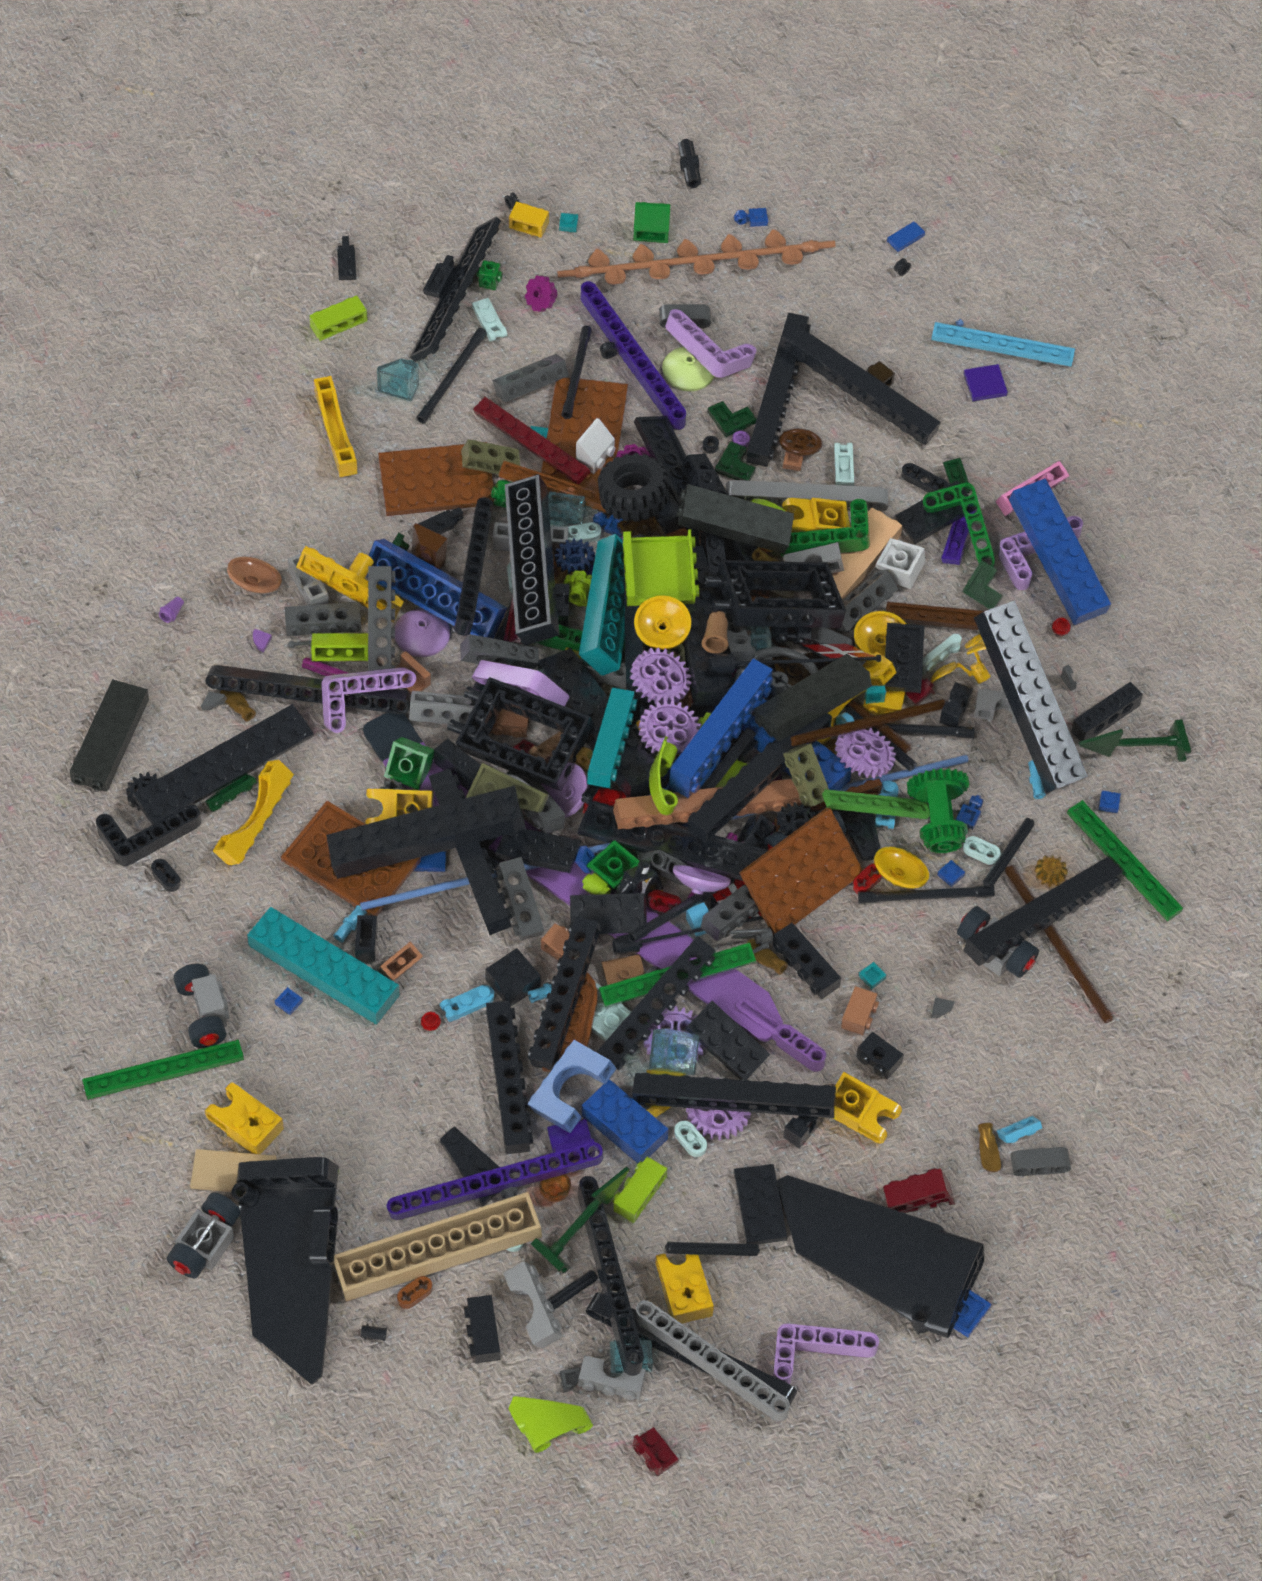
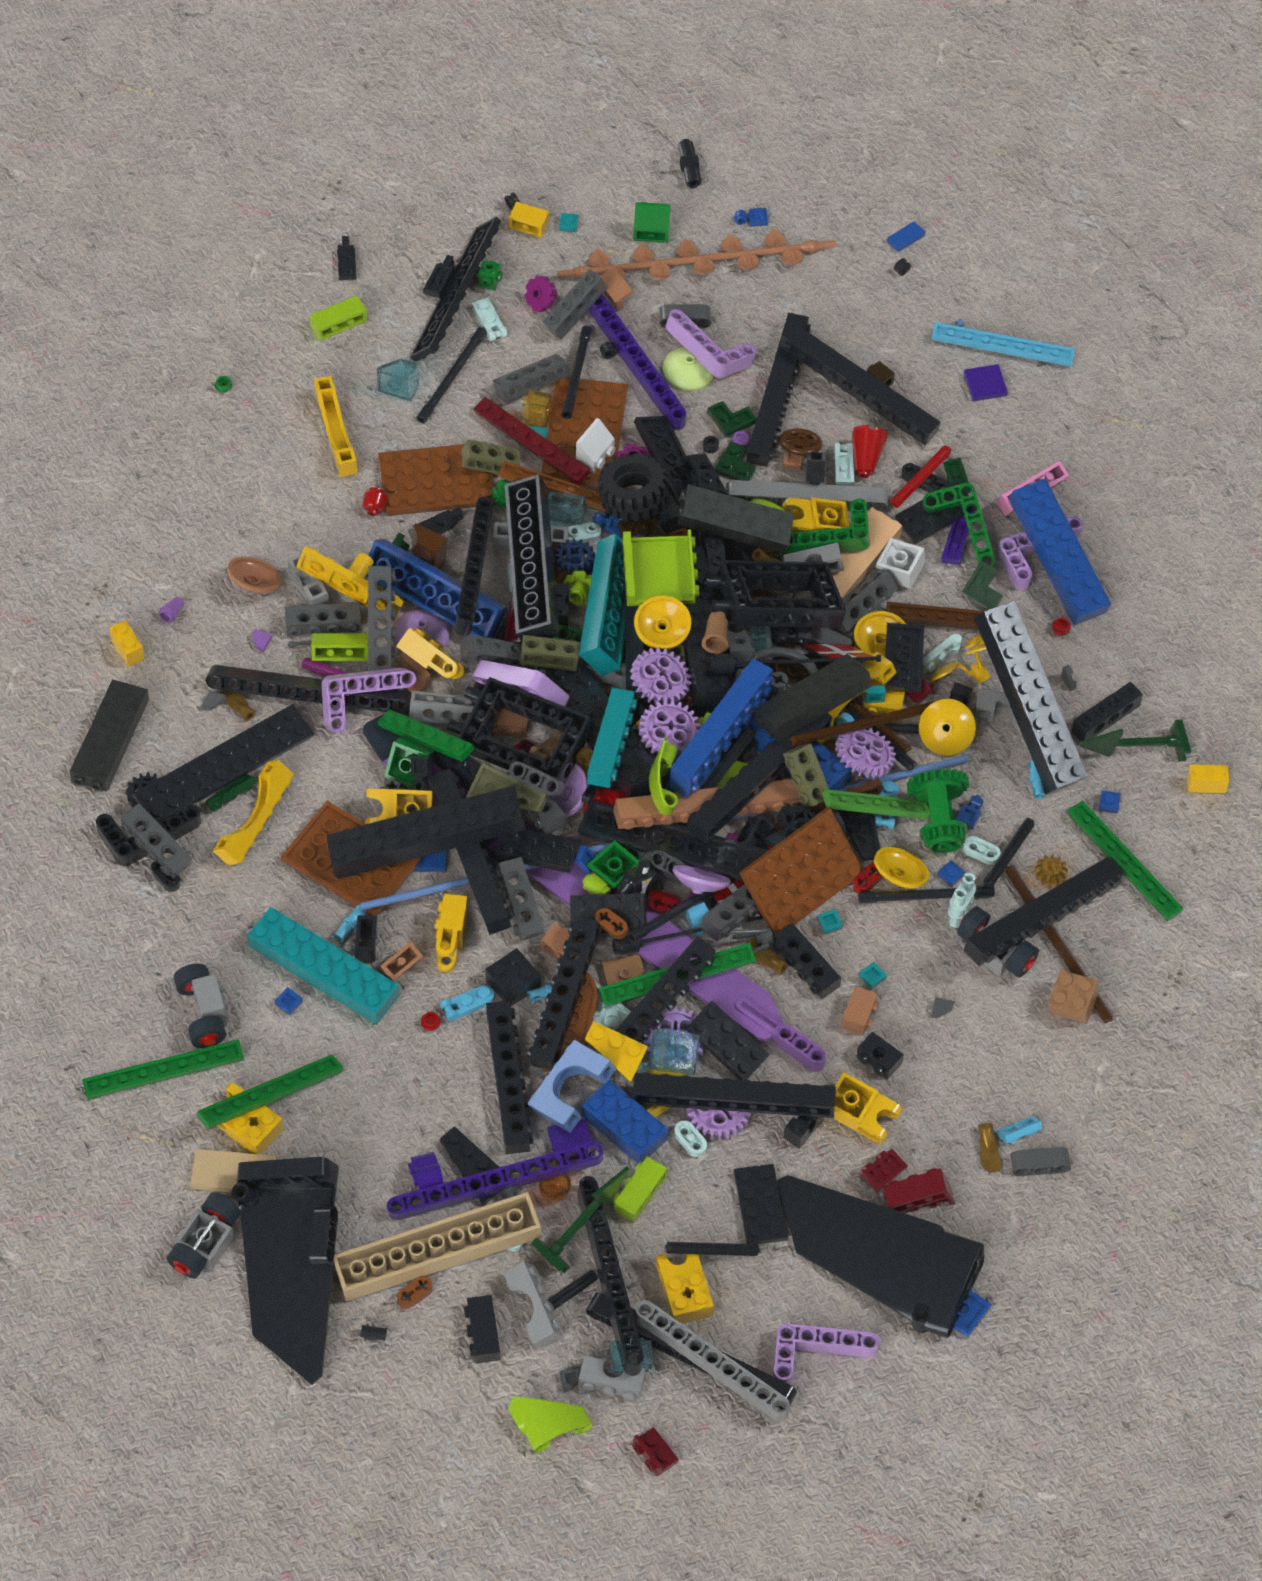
(127, 643): none -> yellow brick
(140, 817): none -> dark grey brick
(223, 380): none -> green plate
(269, 1091): none -> green plate
(374, 501): none -> red head
(421, 769): none -> black plate
(425, 735): none -> green plate
(425, 1170): none -> dark purple brick
(430, 653): none -> yellow brick
(450, 929): none -> yellow brick
(536, 408): none -> clear yellow brick
(544, 783): none -> dark grey beam
(549, 653): none -> olive brick
(575, 304): none -> dark grey brick
(609, 926): none -> dark orange beam
(617, 288): none -> nougat panel
(619, 1049): none -> yellow wing
(815, 467): none -> black brick
(829, 921): none -> teal plate
(867, 448): none -> red cone
(883, 1170): none -> dark red bracket
(921, 476): none -> red axle
(961, 725): none -> yellow dish
(962, 900): none -> light aqua pin
(1073, 996): none -> medium nougat brick
(1207, 778): none -> yellow brick

